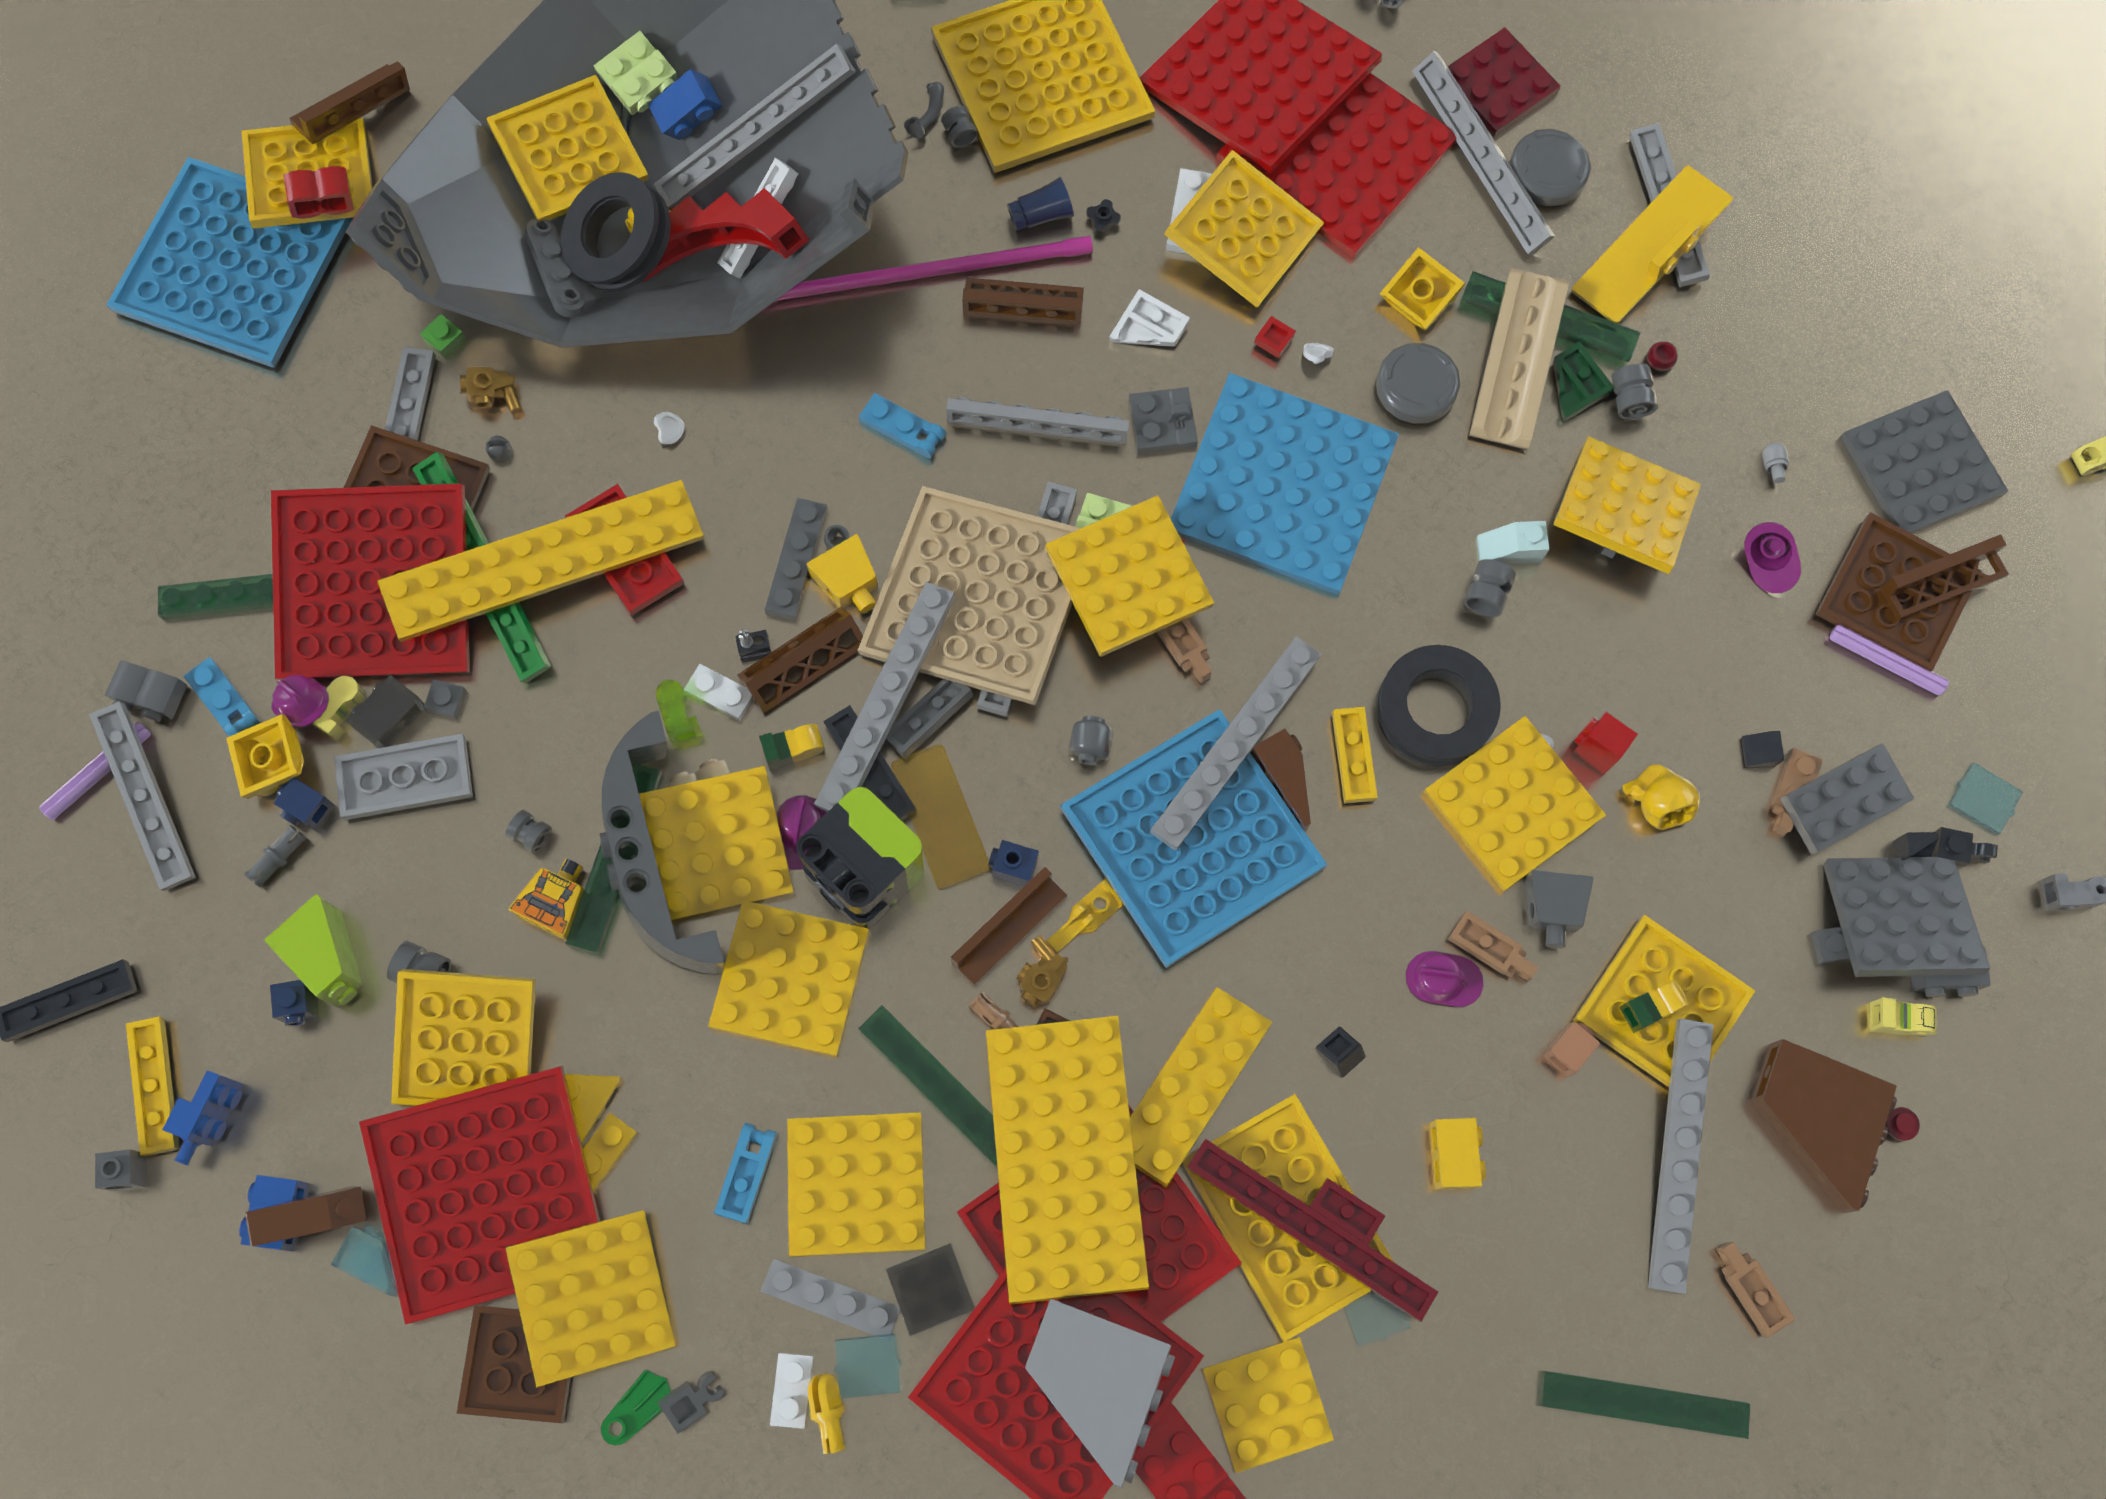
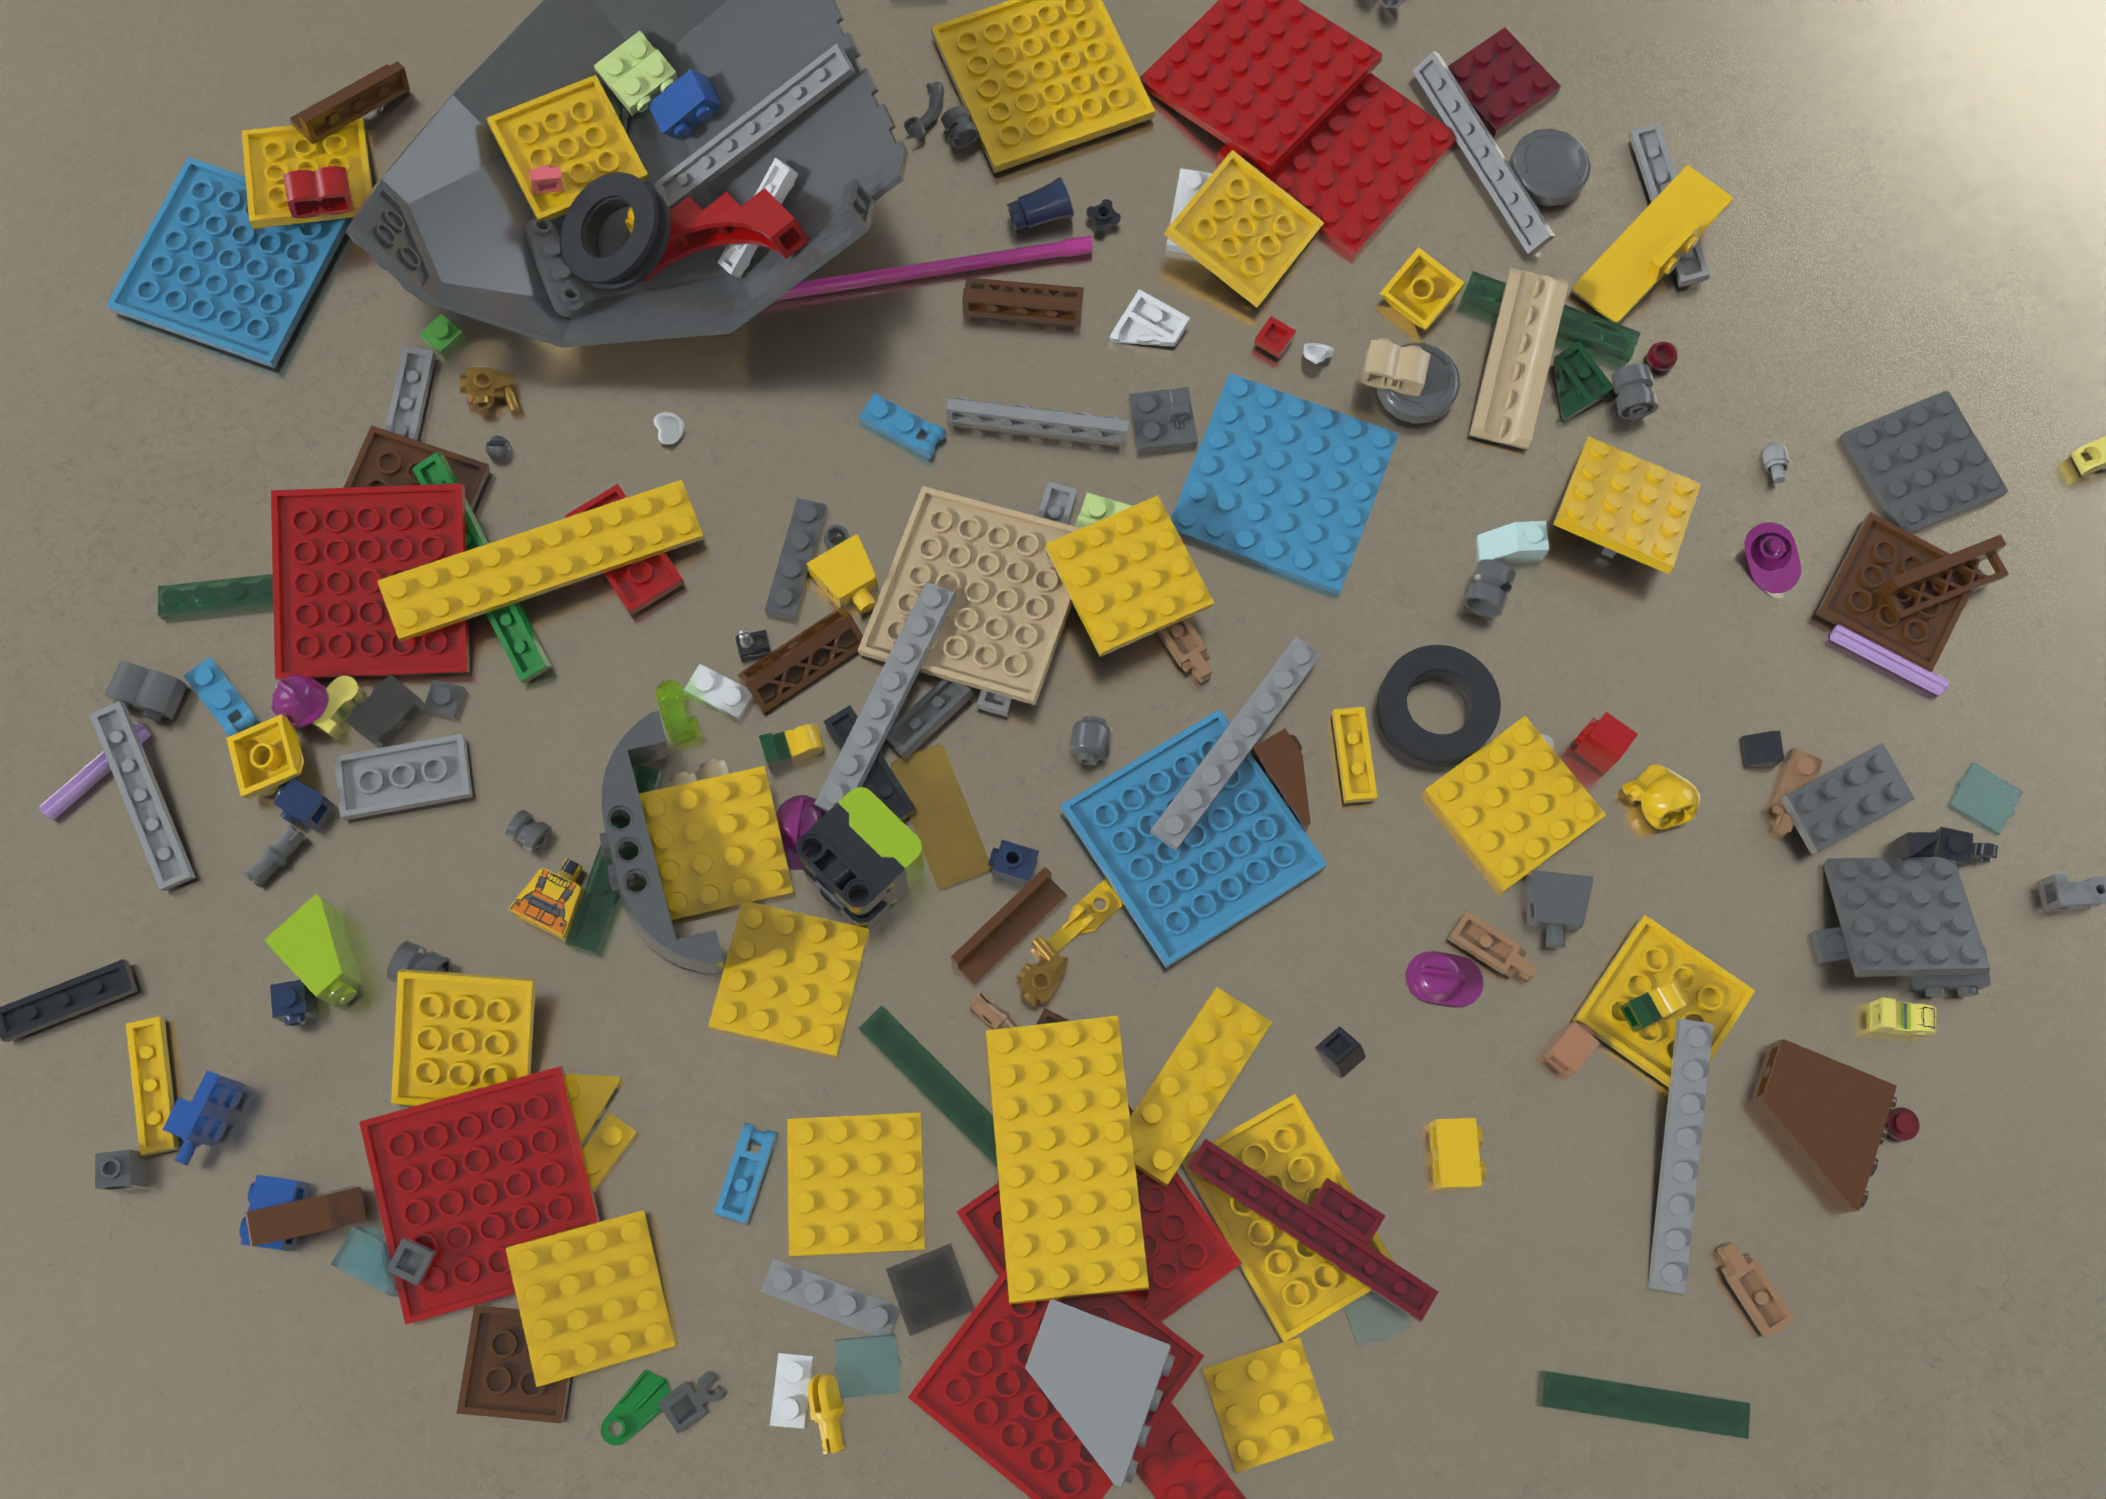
(411, 1261): none -> dark grey plate
(546, 179): none -> coral plate
(1395, 367): none -> tan brick

